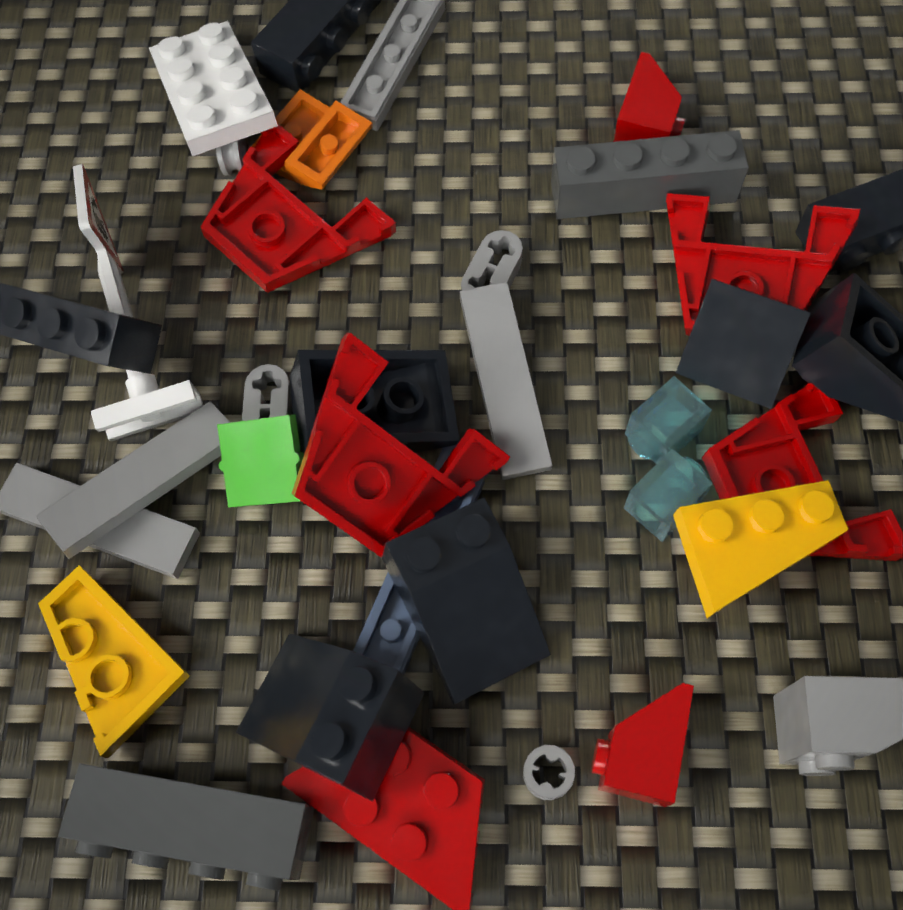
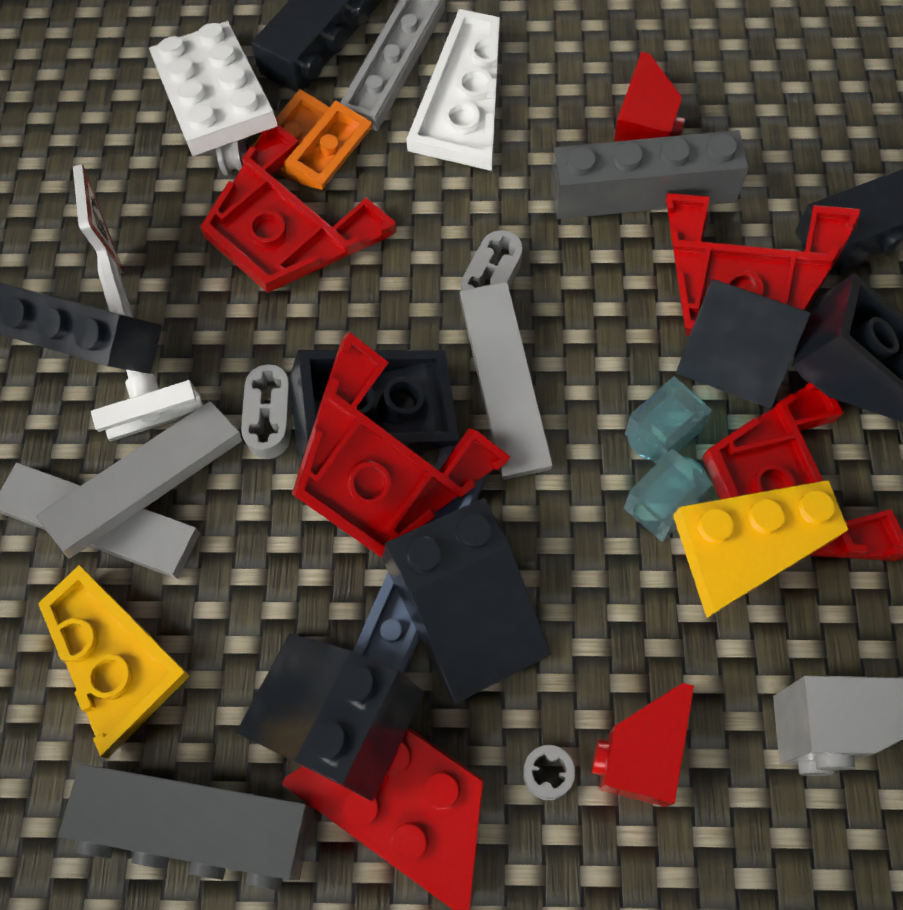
(260, 460): piece -> none
(460, 100): none -> white wing

